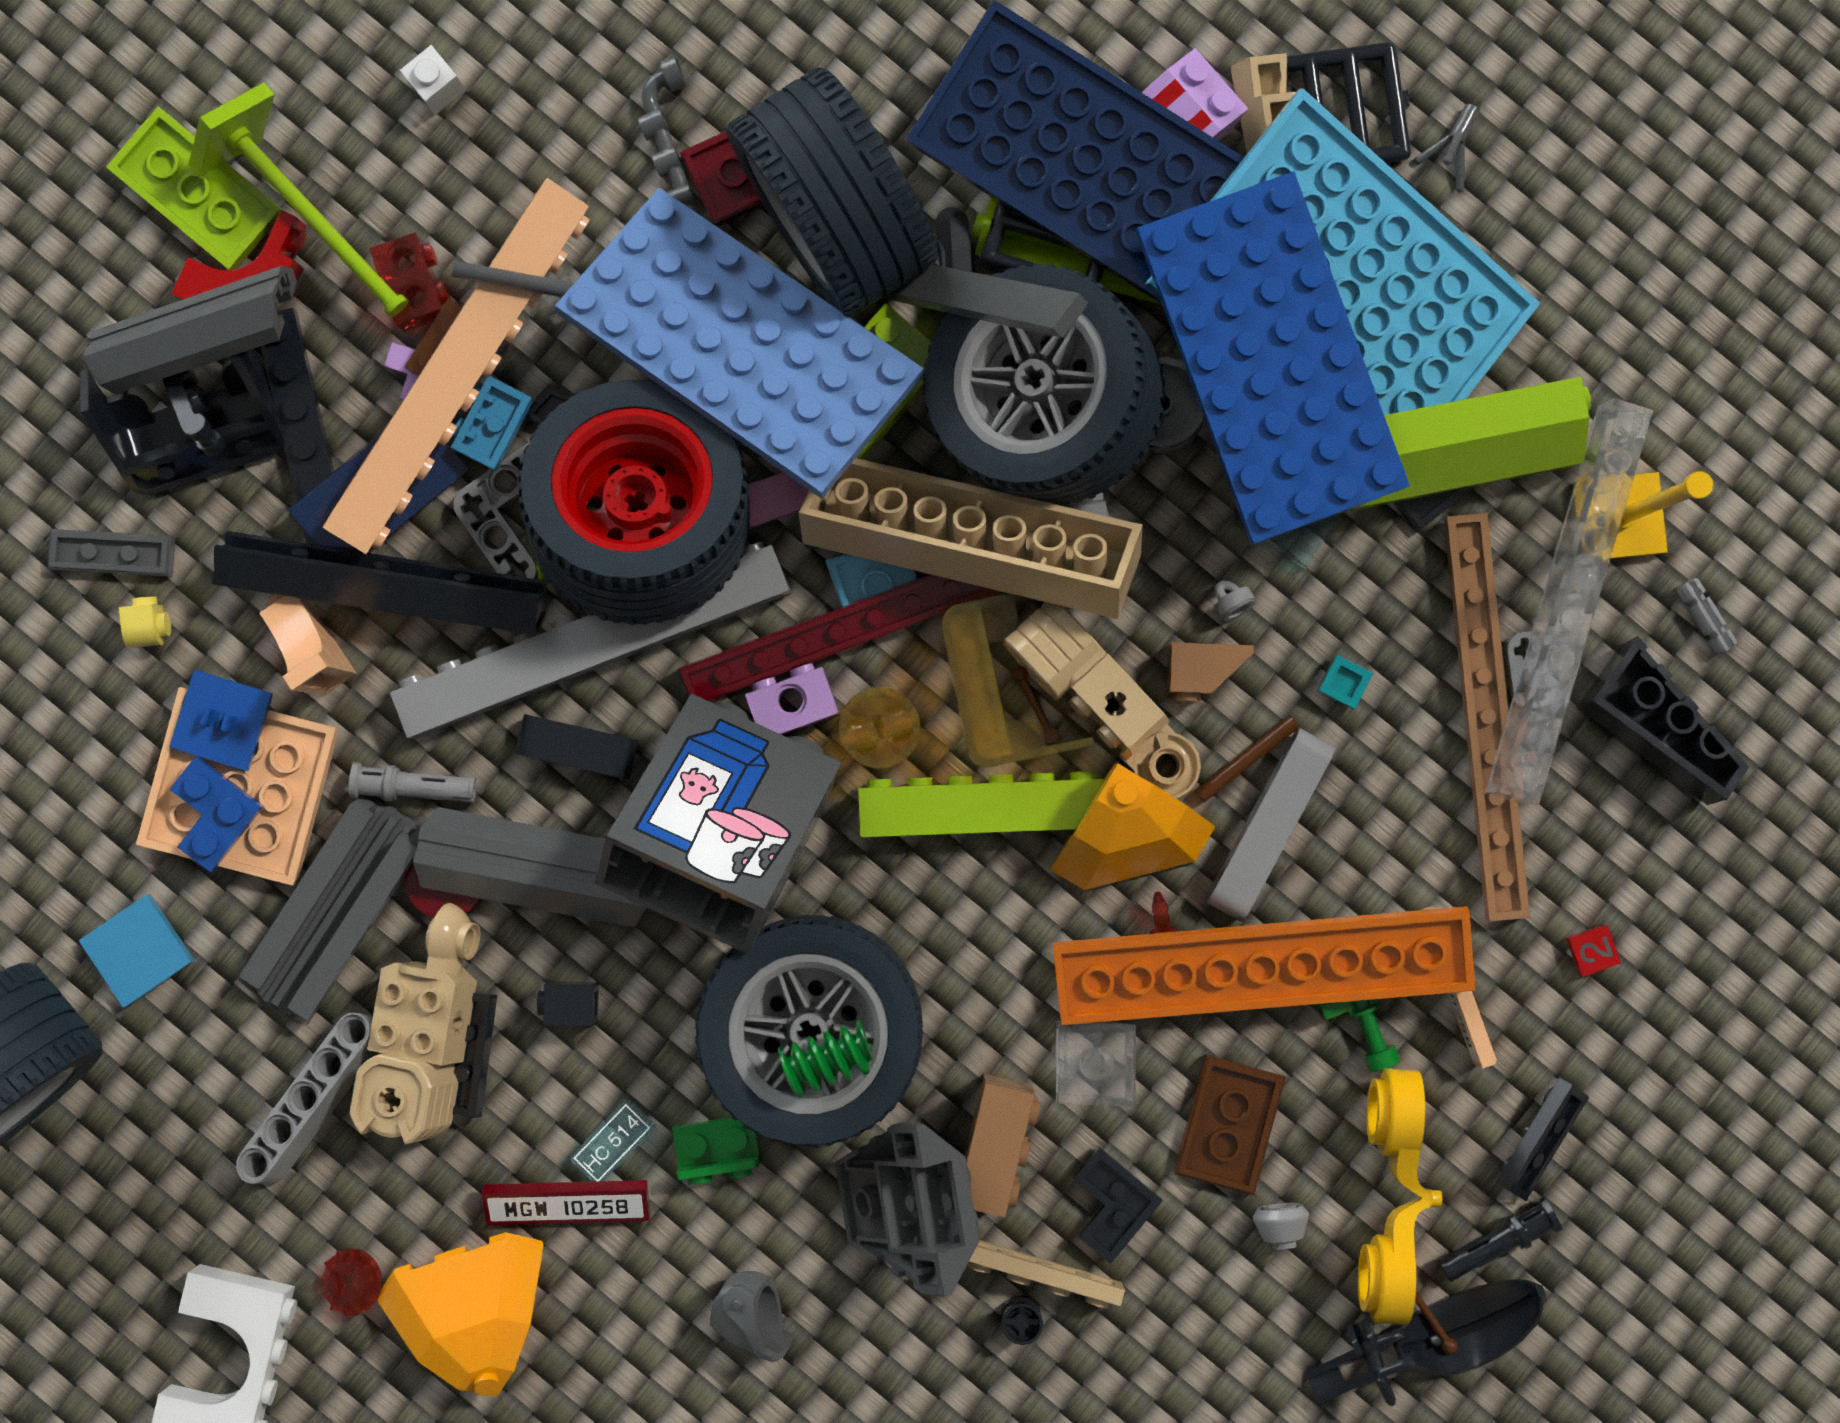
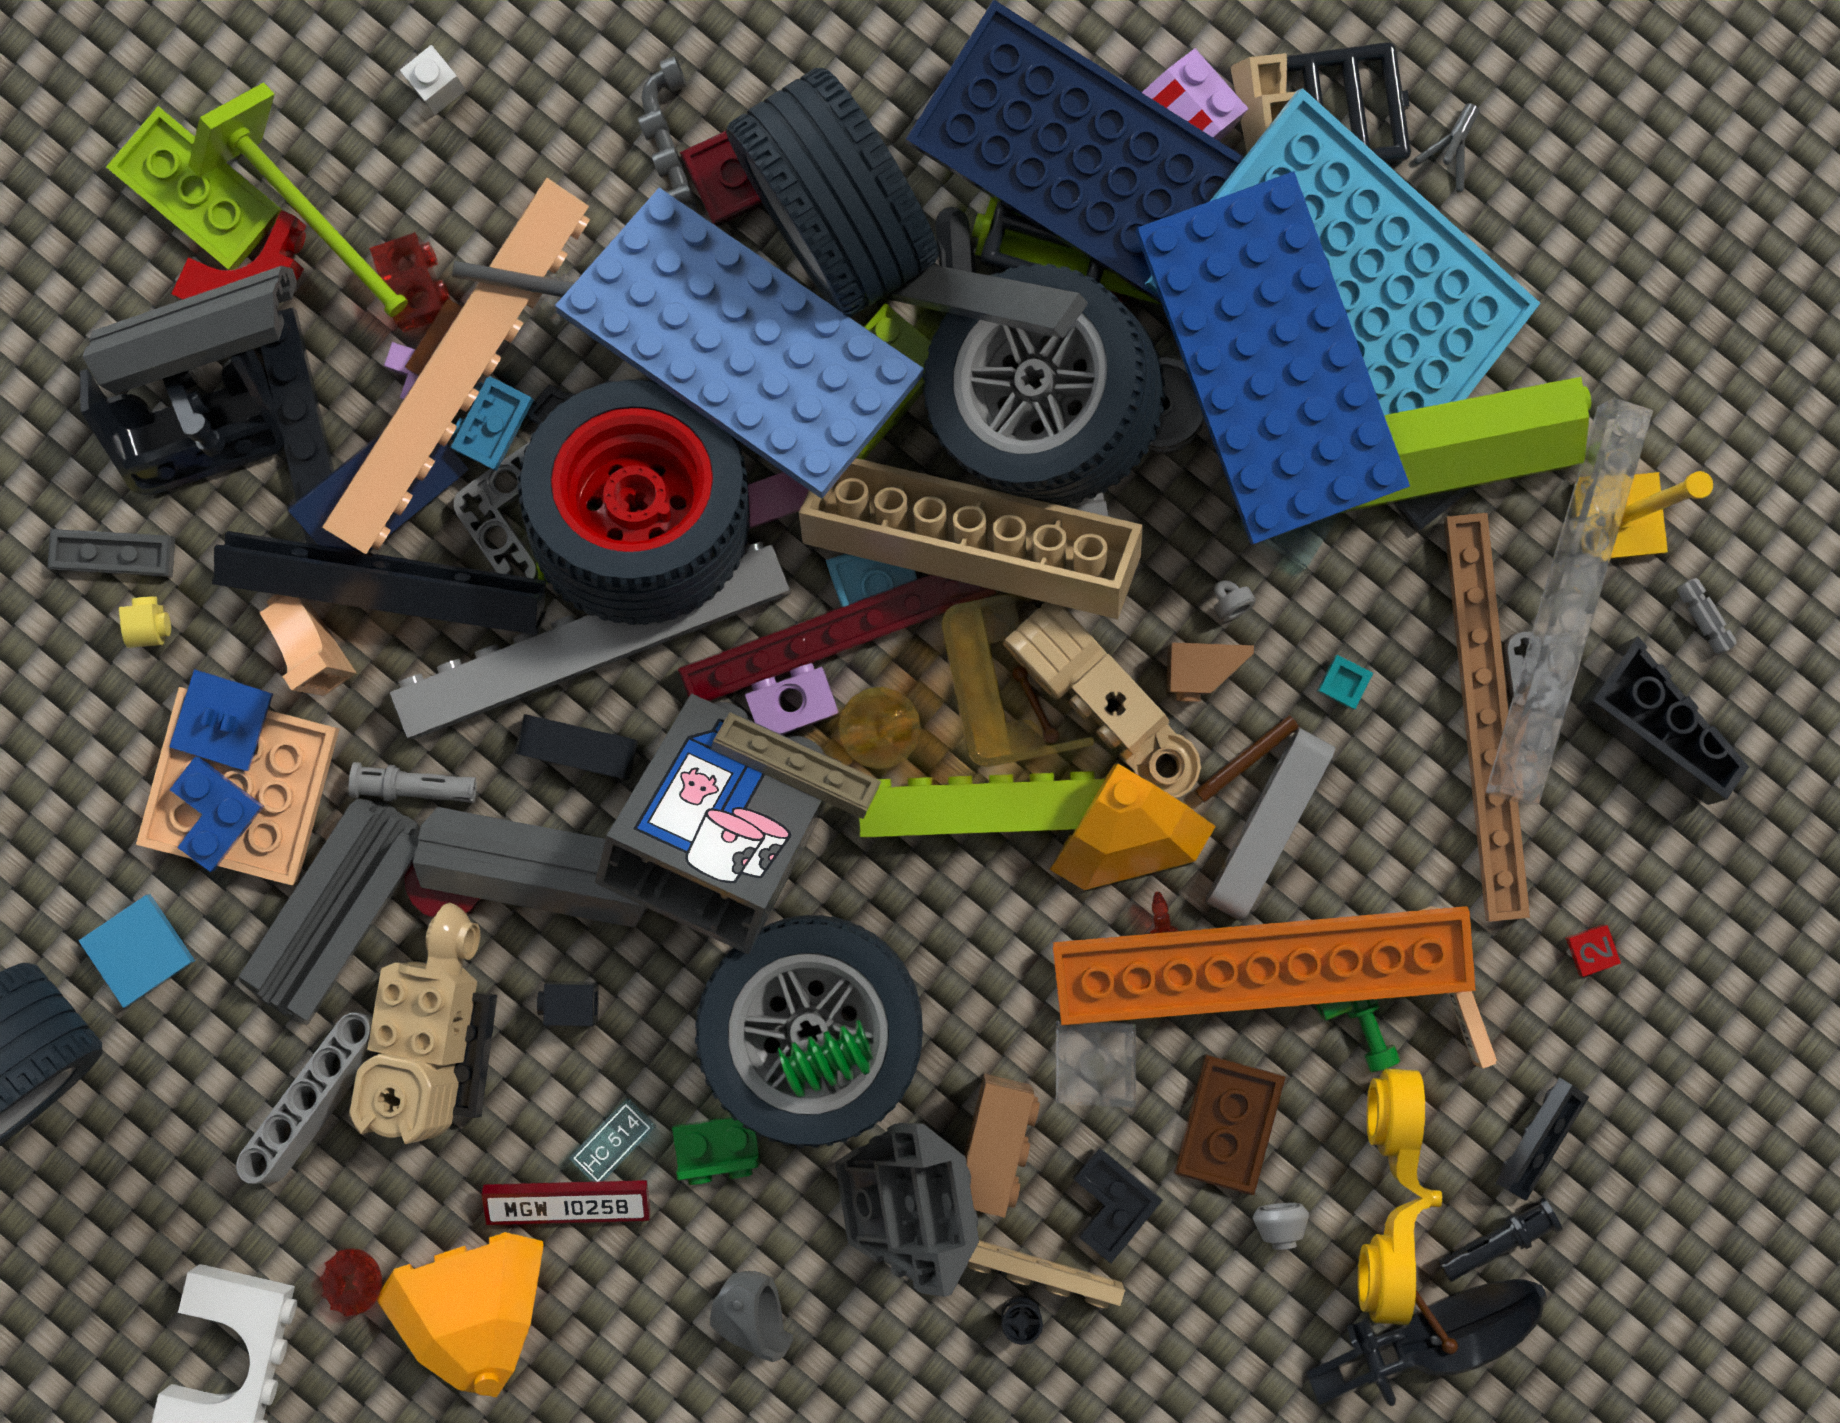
(796, 765): none -> dark tan tile

